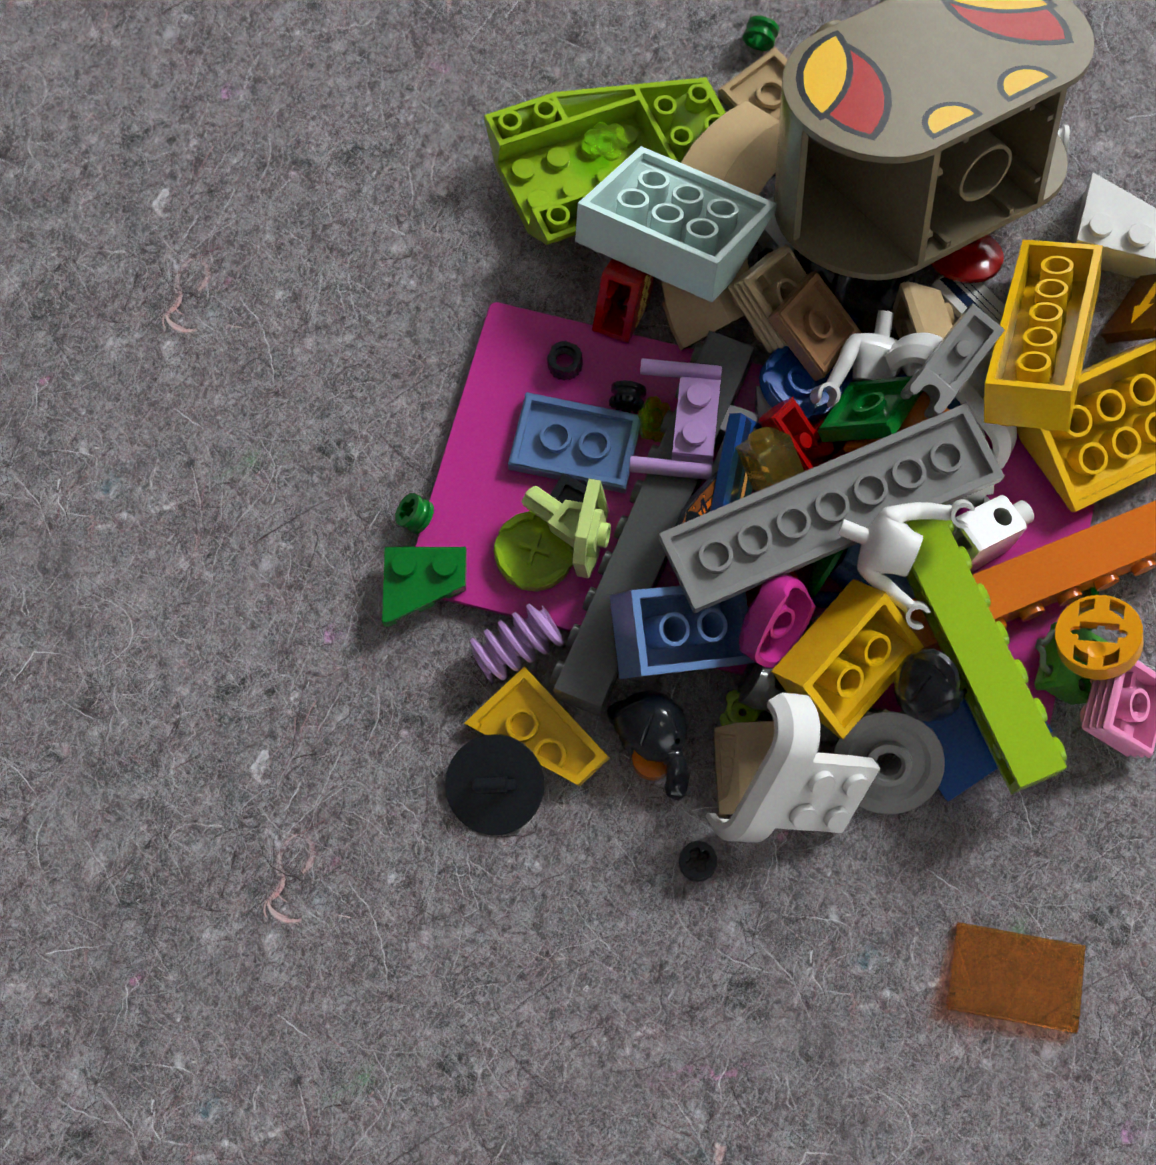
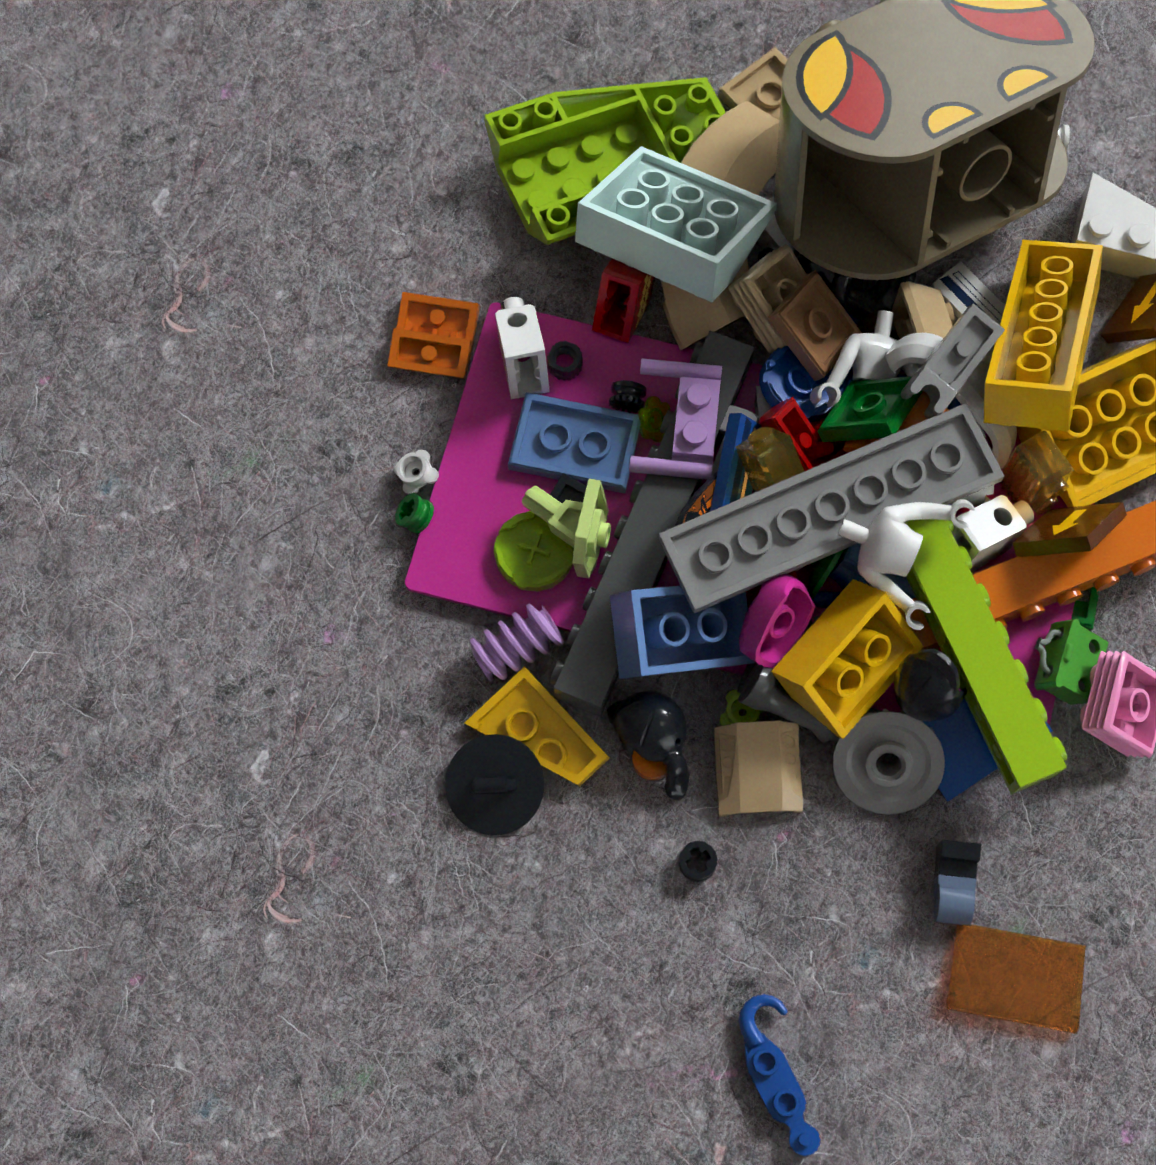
(409, 464): none -> white plate
(420, 578): green wing -> none
(434, 335): none -> orange slope
(522, 338): none -> white torso
(606, 140): clear neon green plant -> none
(760, 33): green bush -> none
(775, 1077): none -> blue piece
(795, 782): white piece -> none
(955, 881): none -> leg
(973, 262): red dish -> none
(1036, 473): none -> clear yellow brick
(1069, 529): none -> reddish brown tile
(1097, 612): light orange piece -> none

